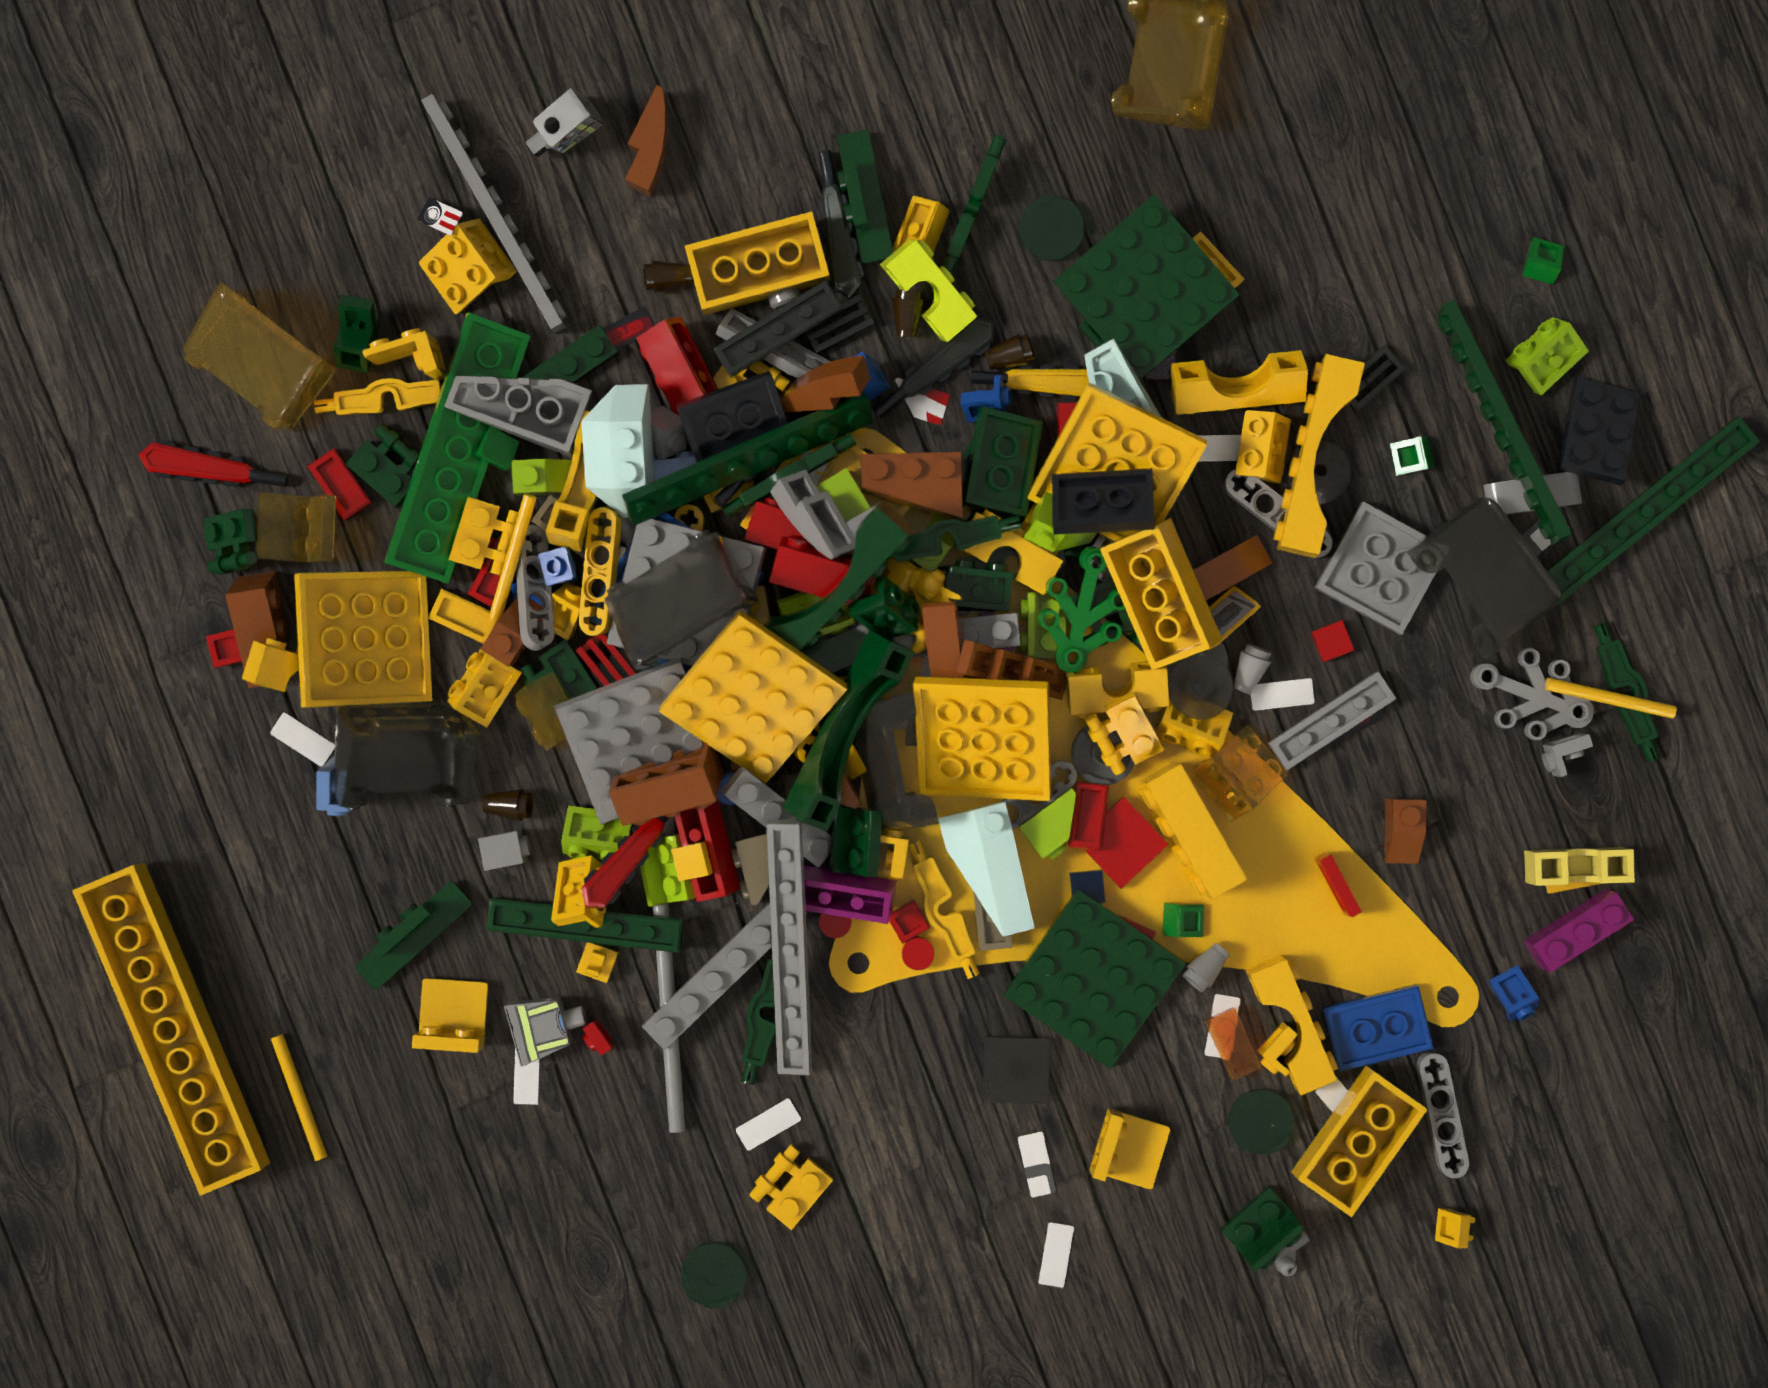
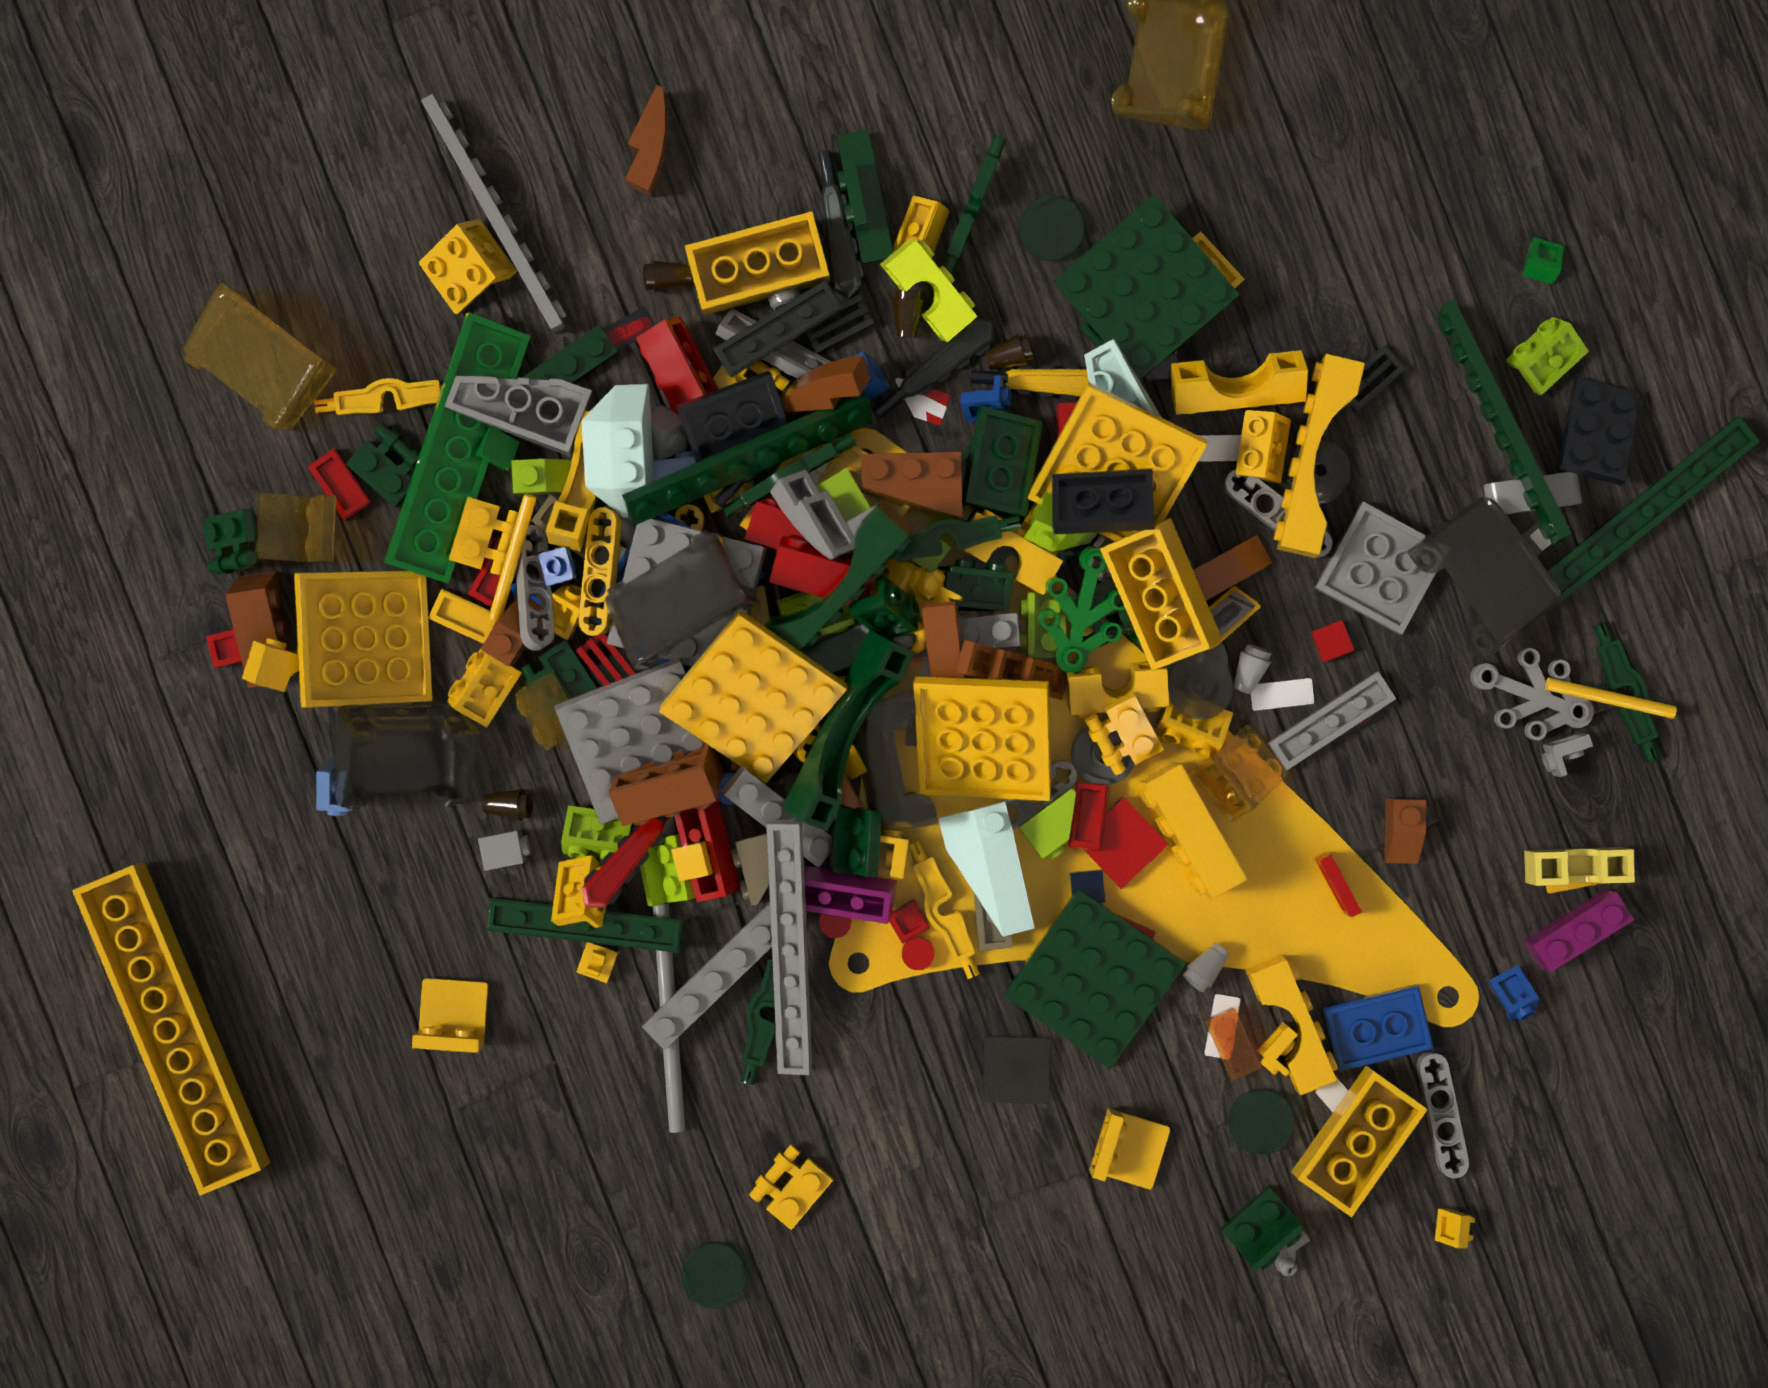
(189, 463): red sword -> none
(299, 1097): yellow bar -> none
(302, 739): white sticker -> none
(357, 330): dark green brick -> none
(413, 342): yellow bracket -> none
(413, 934): dark green bracket -> none
(439, 216): sticker -> none
(526, 1082): white sticker -> none
(541, 1026): light grey torso -> none
(574, 118): light grey torso -> none
(597, 1037): red plate -> none
(768, 1124): white sticker -> none
(1036, 1164): white sticker -> none
(1056, 1255): white sticker -> none
(1183, 920): green slope -> none
(1412, 455): slope -> none

